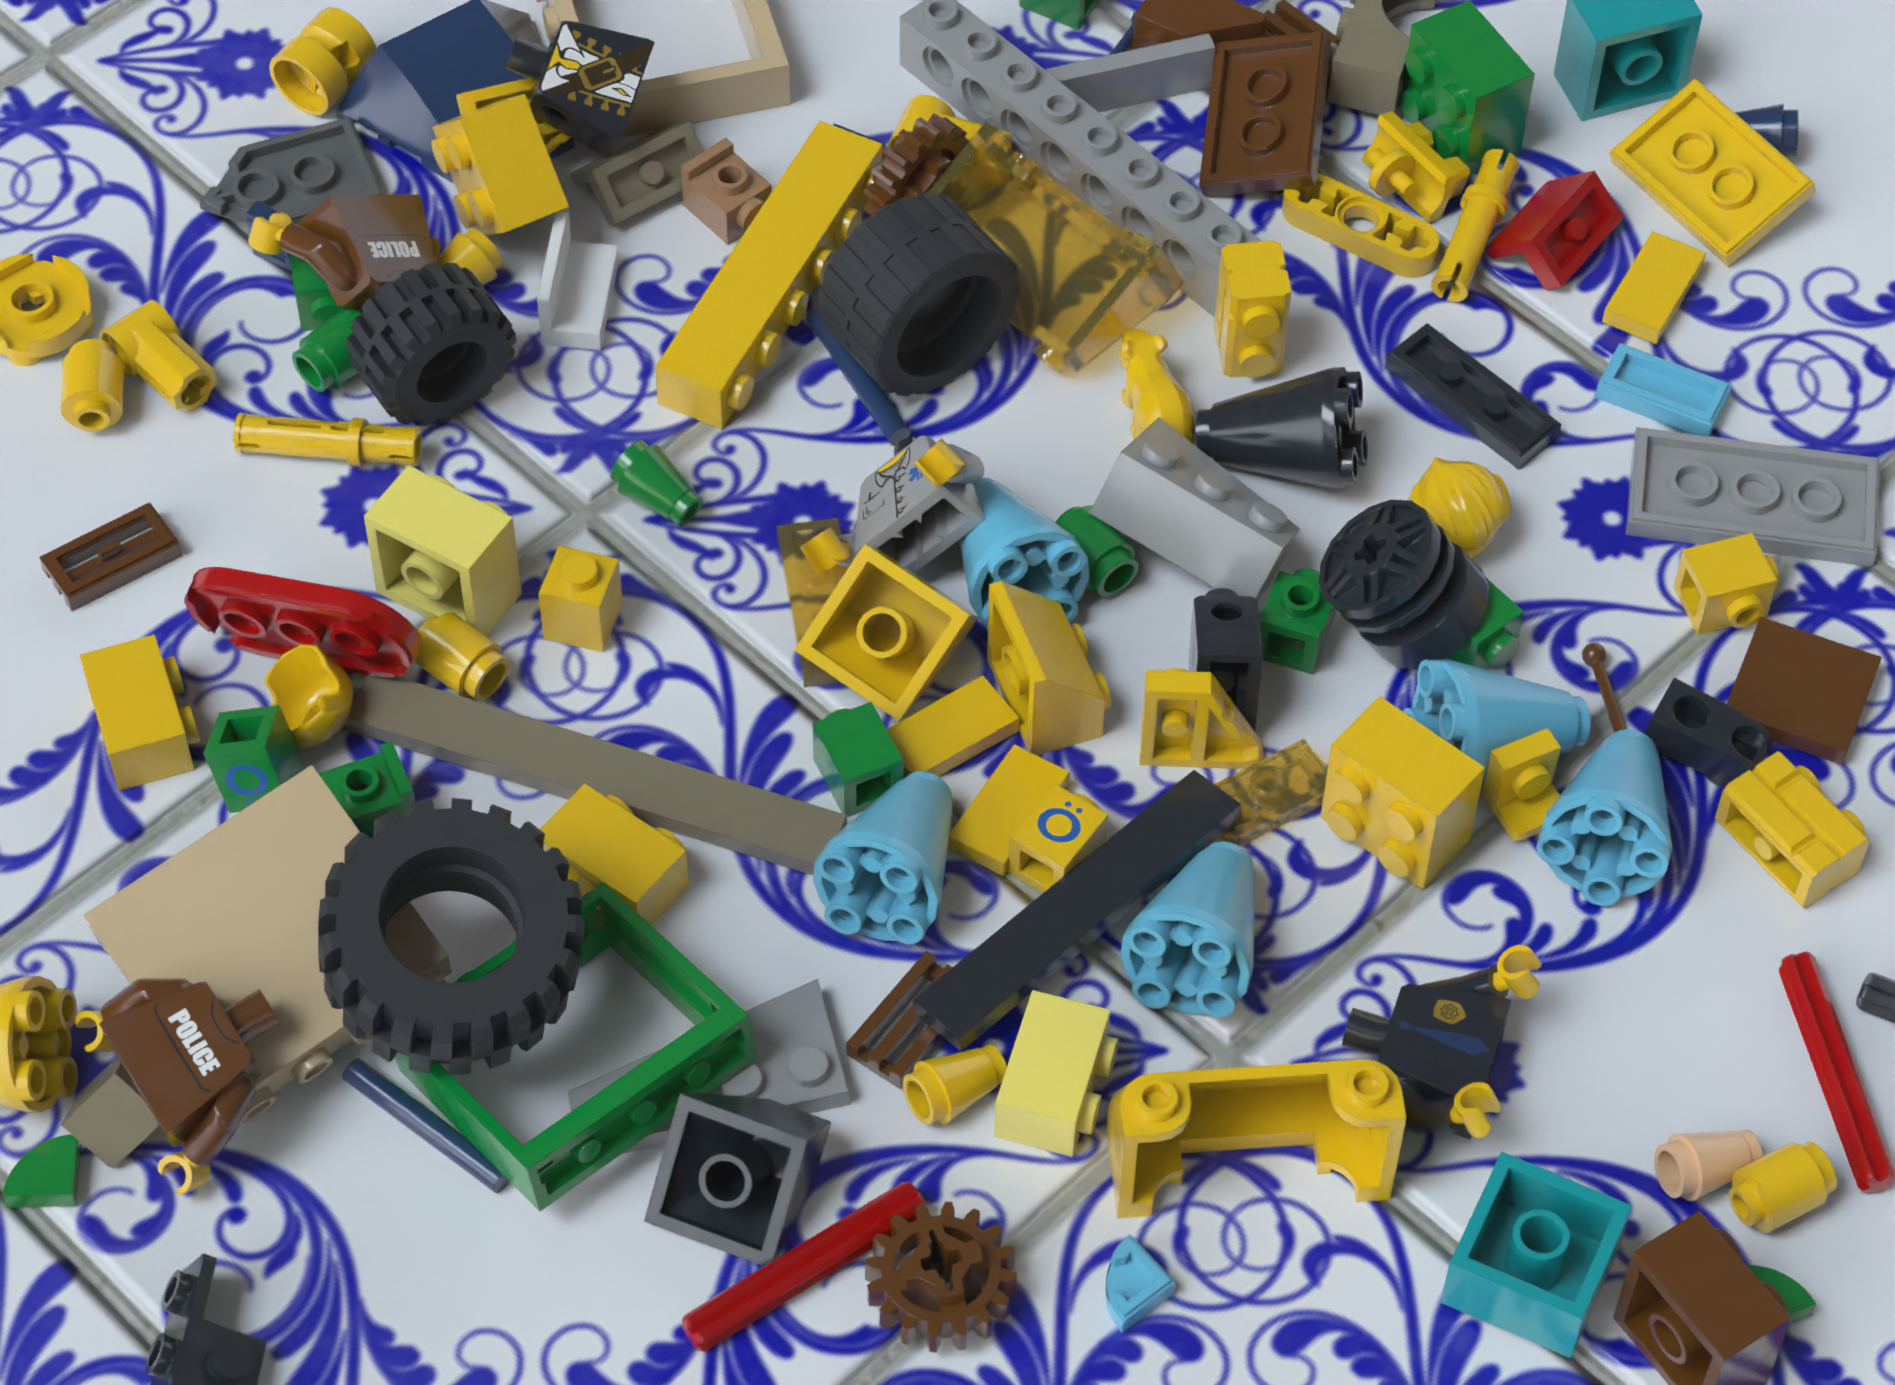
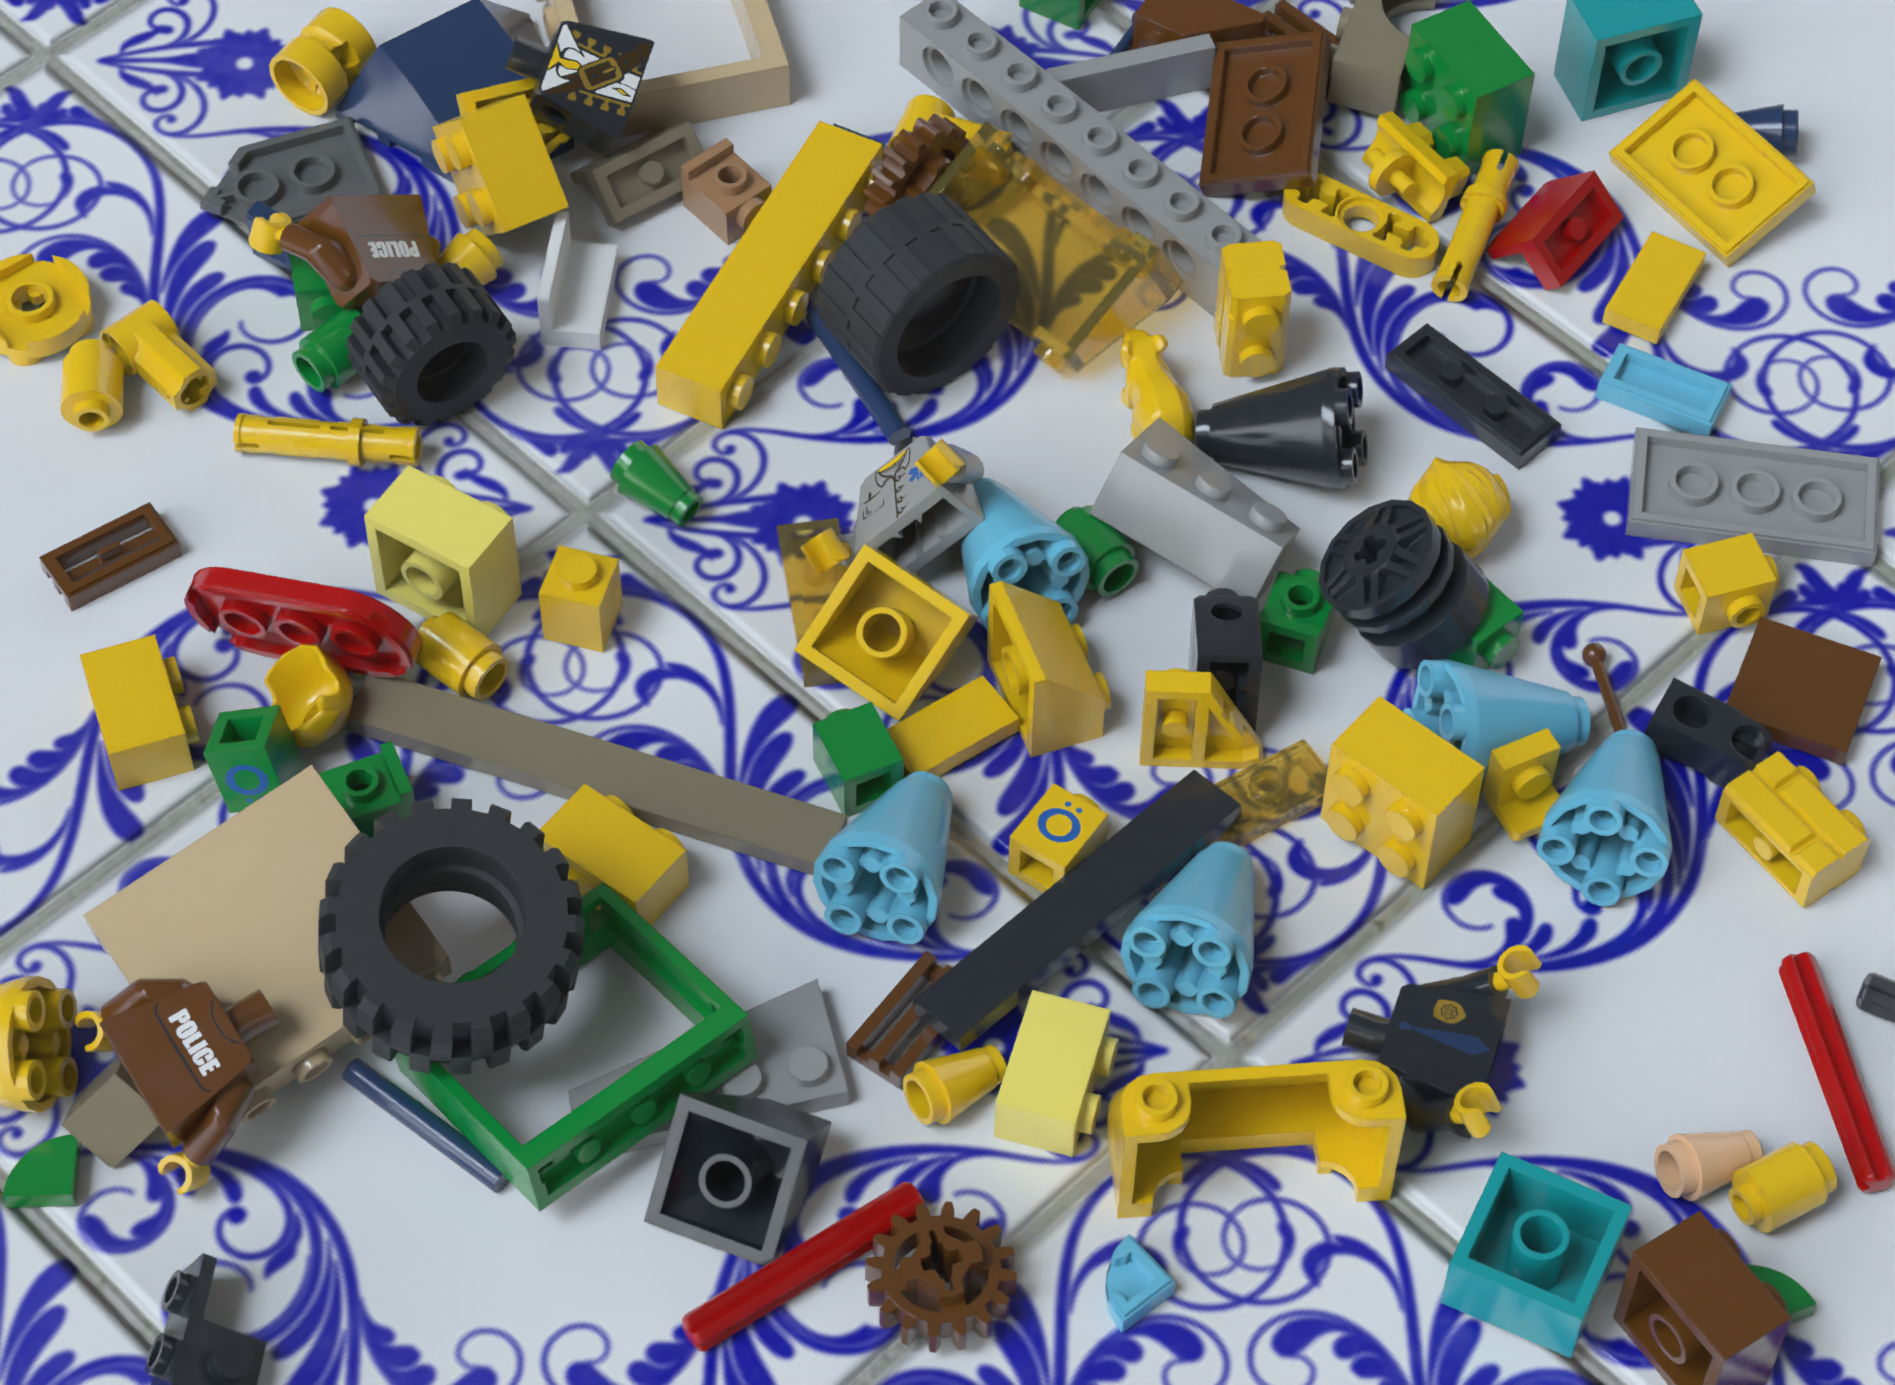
(1001, 806): yellow tile -> none

